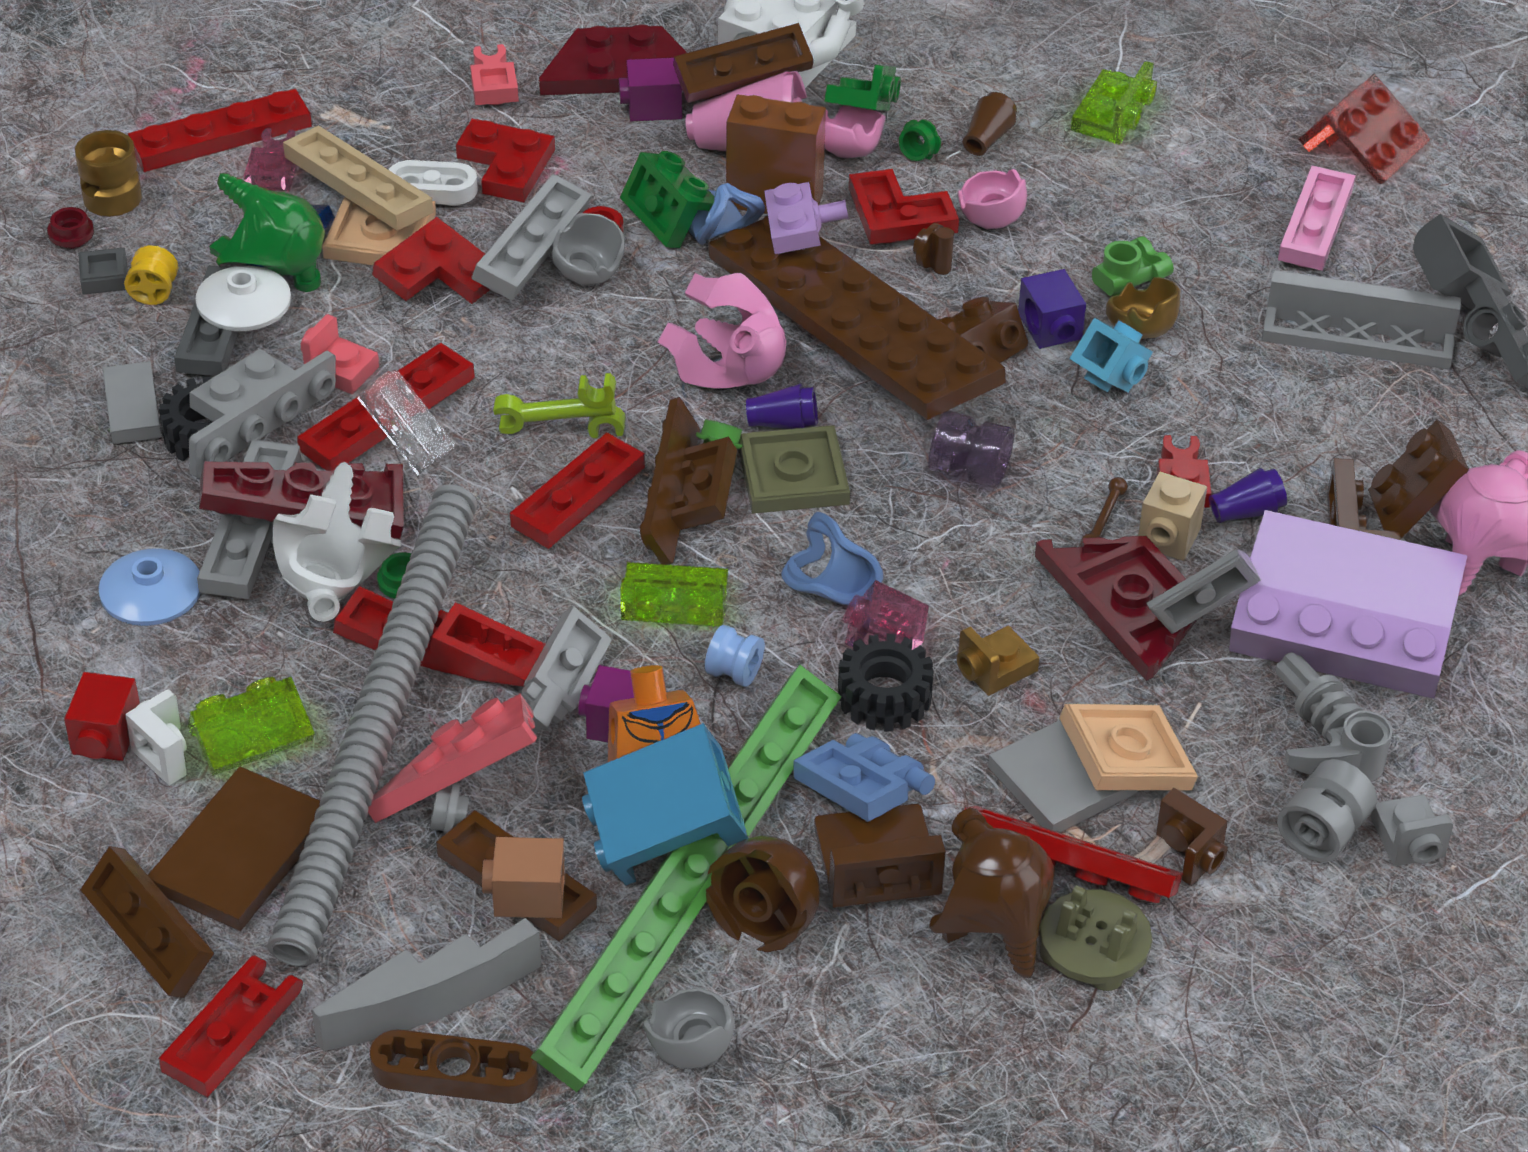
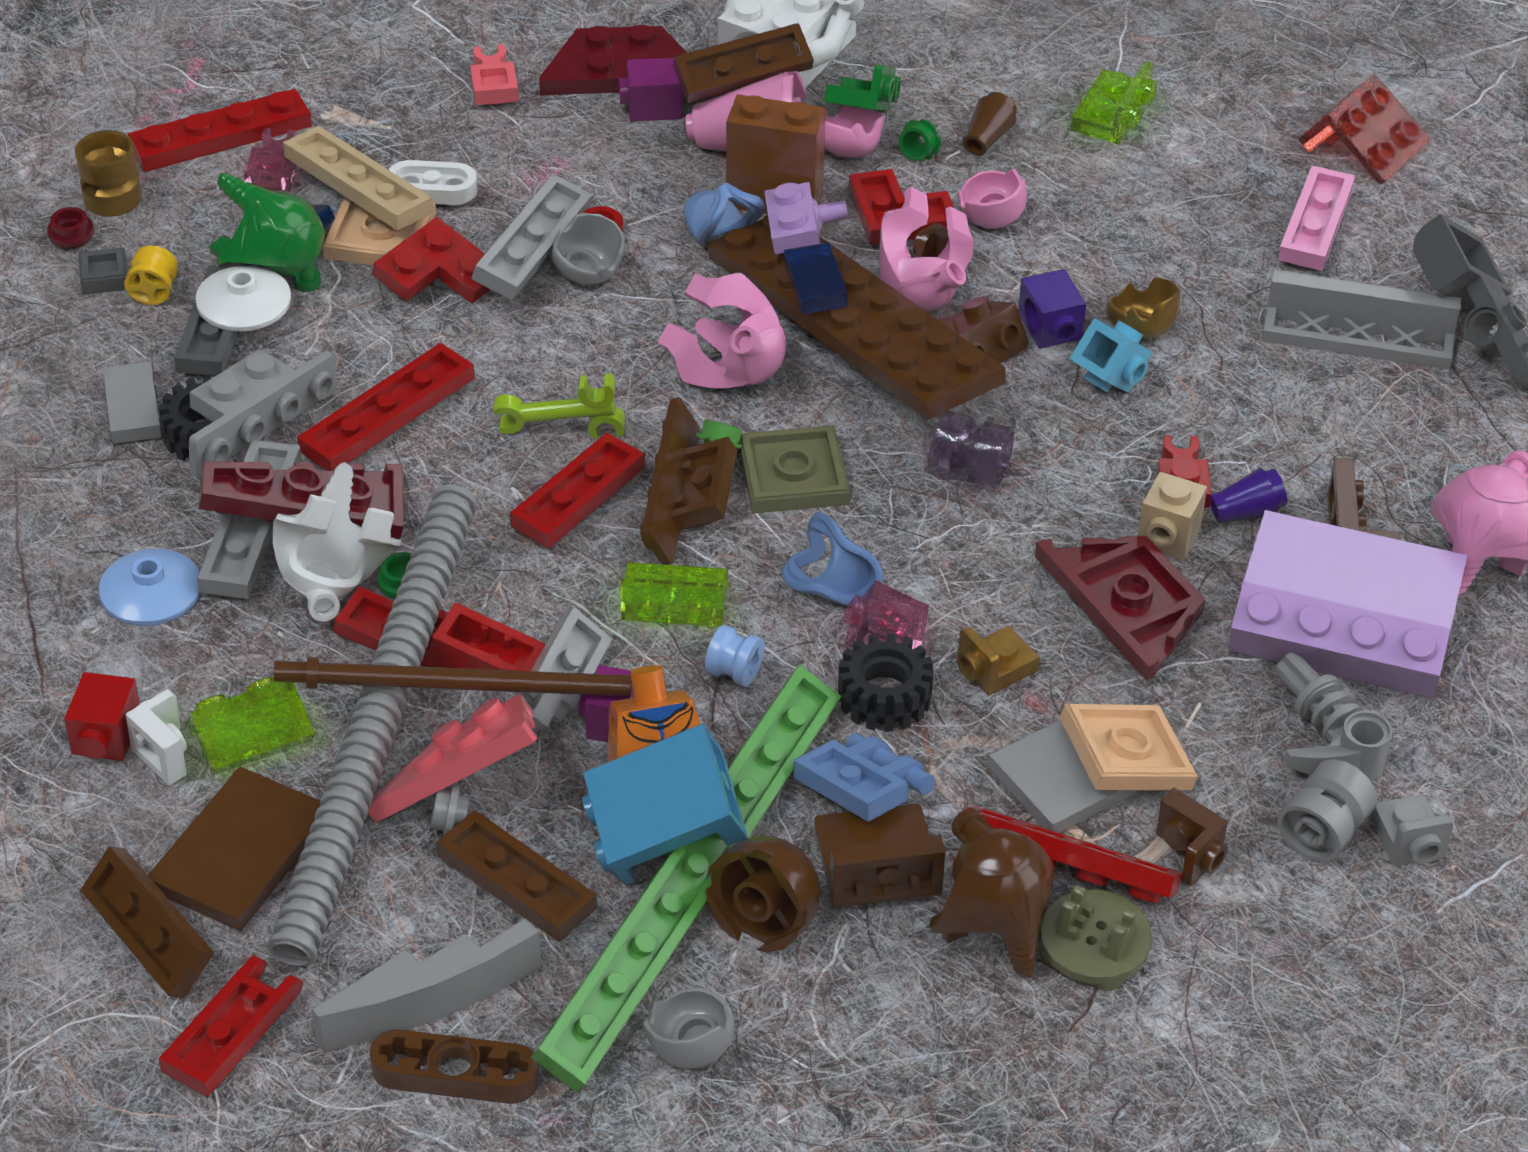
(318, 672): none -> reddish brown bar
(353, 361): coral bracket -> none
(406, 421): clear bracket -> none
(513, 155): red plate -> none
(526, 877): nougat brick -> none
(665, 196): green bracket -> none
(784, 408): dark purple cone -> none
(815, 278): none -> clear blue tile
(923, 280): none -> bright pink piece
(1117, 487): reddish brown hinge -> none
(1130, 262): bright green plate -> none
(1205, 590): light grey slope -> none
(1417, 478): reddish brown plate -> none

